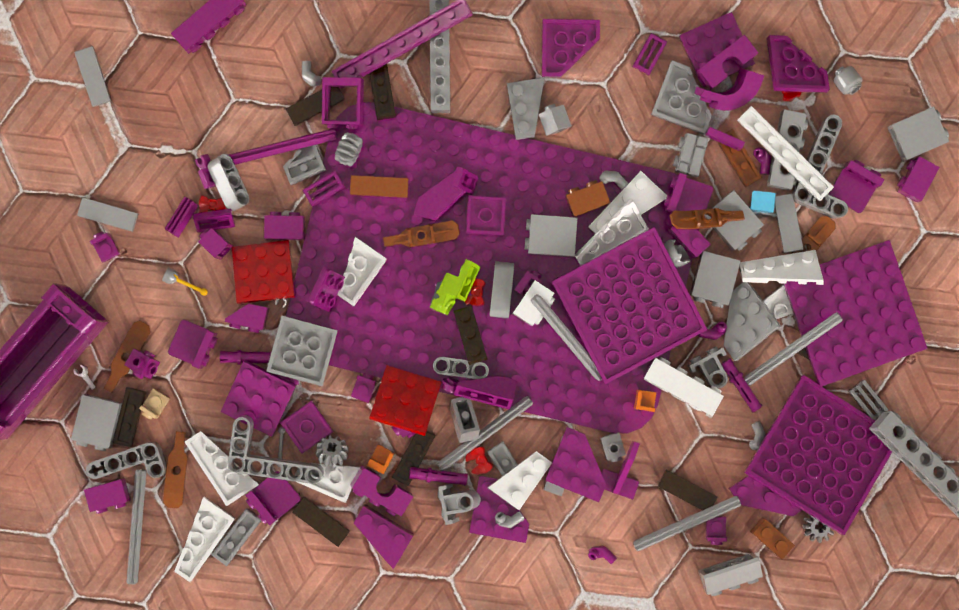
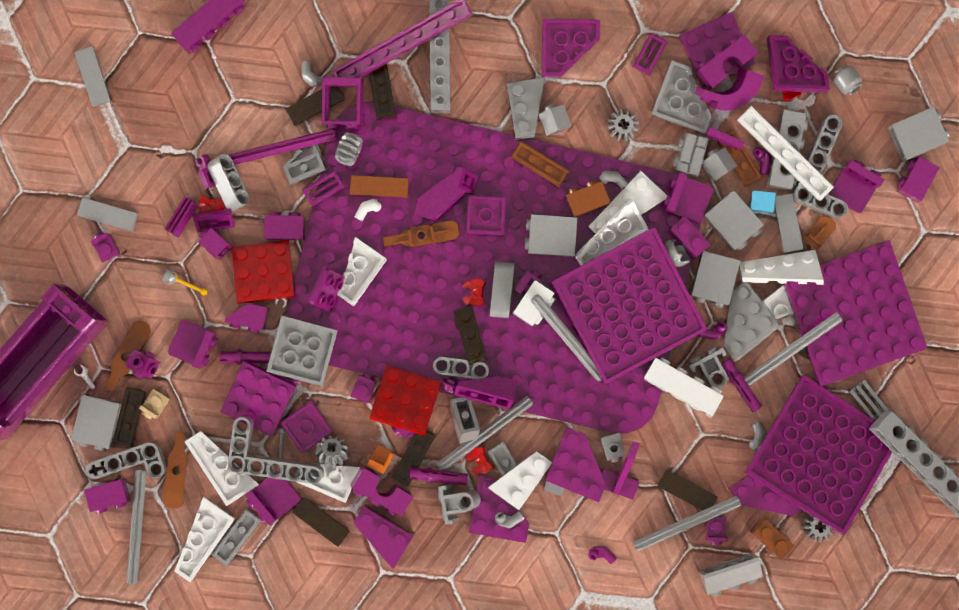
(370, 205): none -> white arm
(454, 288): lime plate -> none
(539, 164): none -> dark orange tile
(626, 120): none -> light grey gear
(645, 400): orange panel -> none
(695, 218): dark orange piece -> none
(719, 163): none -> light grey brick

